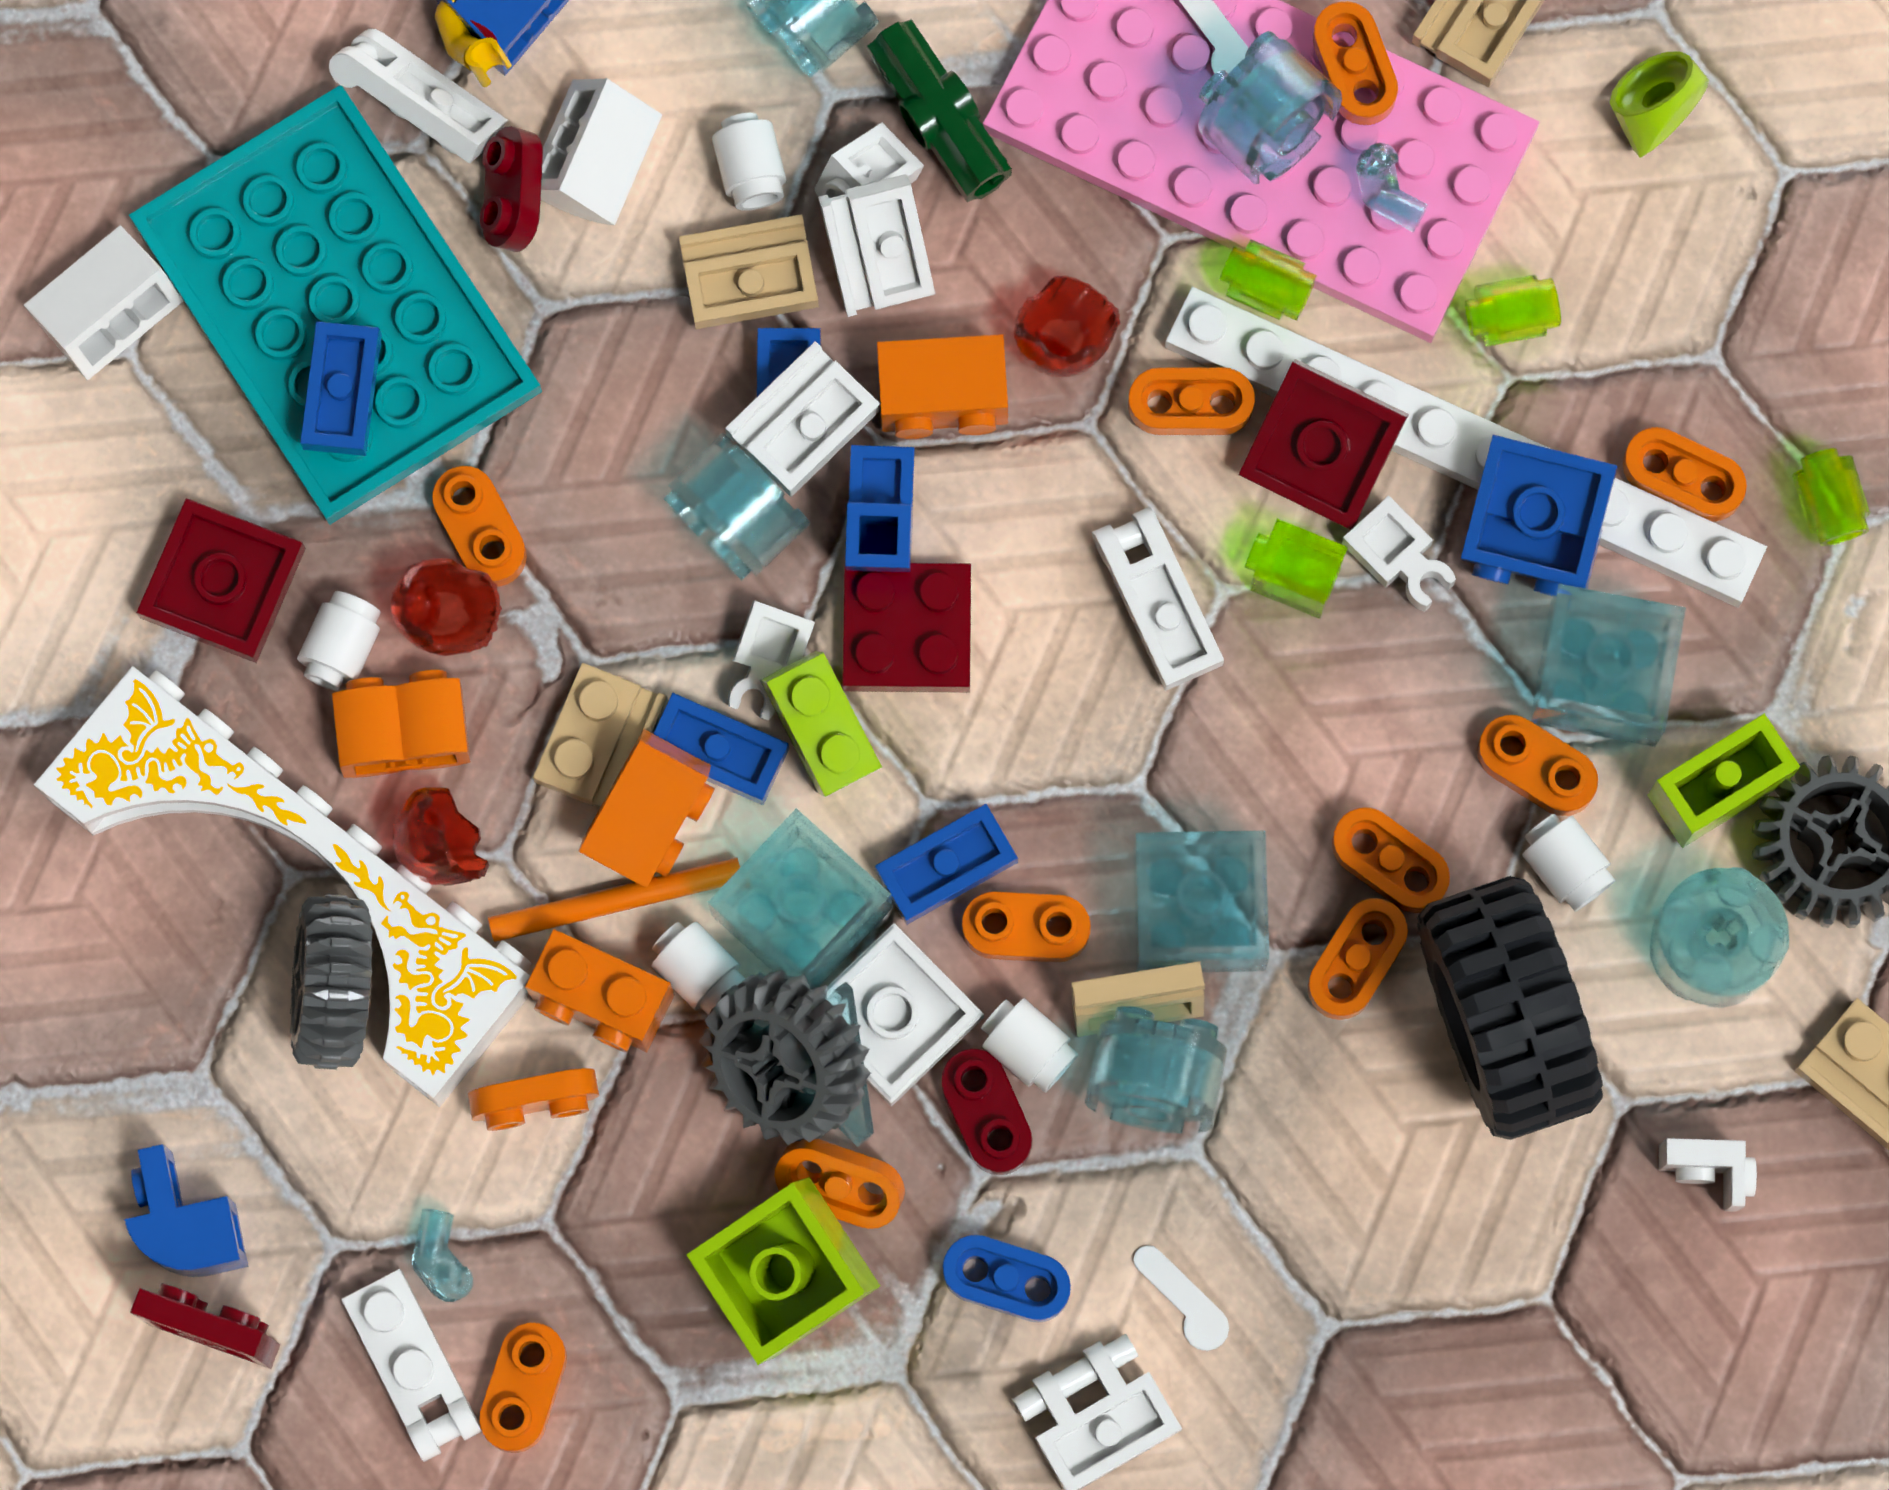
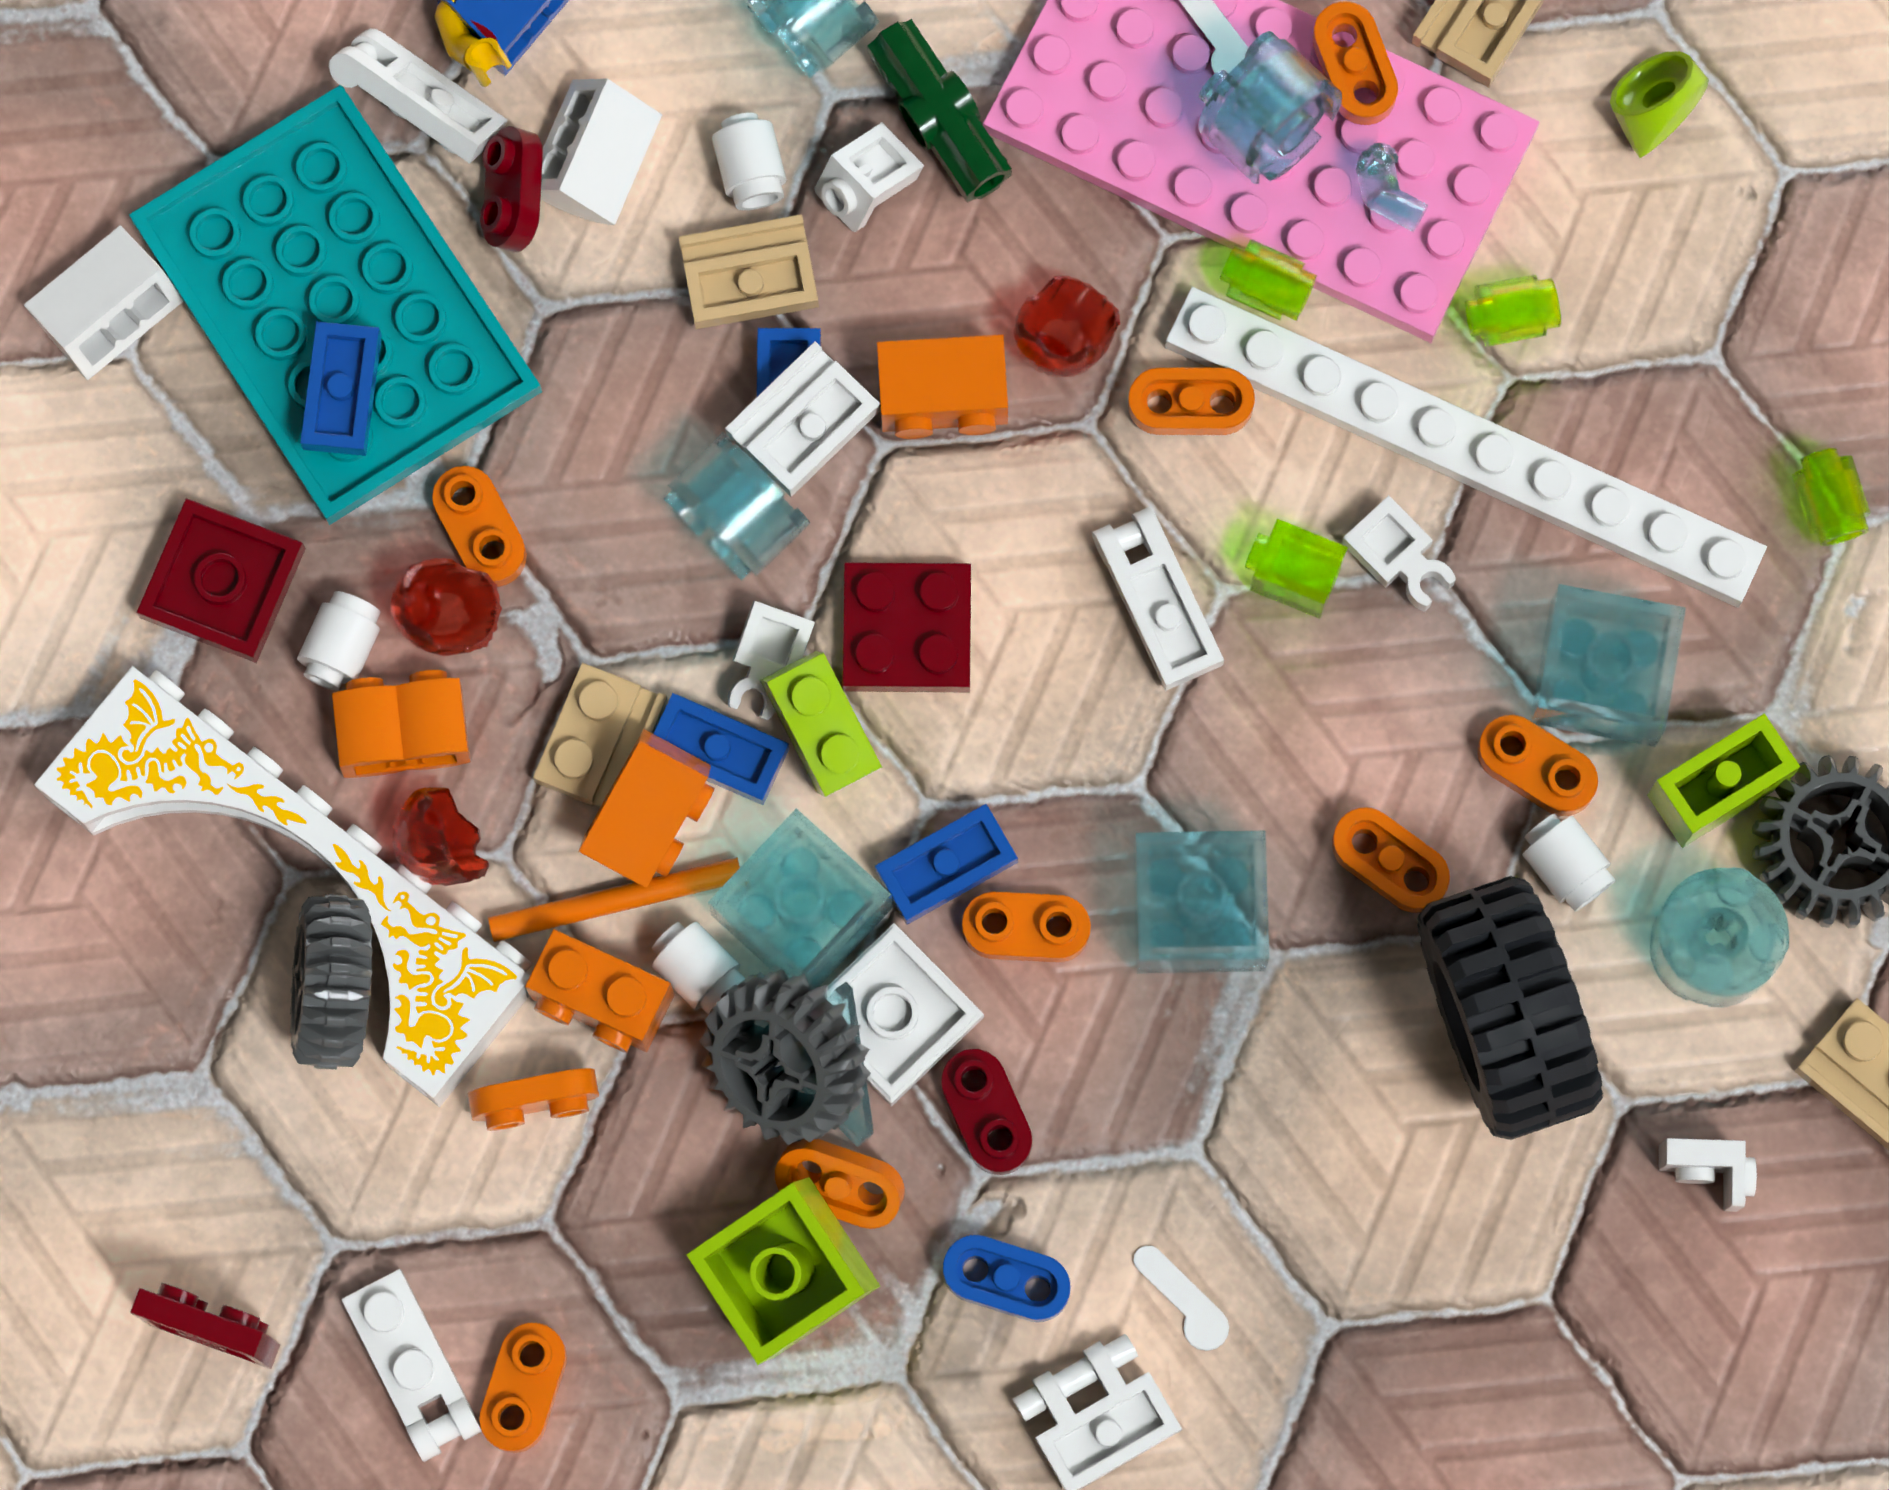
(188, 1238): blue brick -> none
(435, 1262): clear light blue arm -> none
(877, 245): white plate -> none
(880, 509): blue brick -> none
(1028, 1044): white brick -> none
(1157, 1071): clear light blue brick -> none
(1167, 992): tan plate -> none
(1323, 444): dark red plate -> none
(1356, 960): orange plate -> none
(1538, 515): blue plate -> none
(1686, 469): orange plate -> none

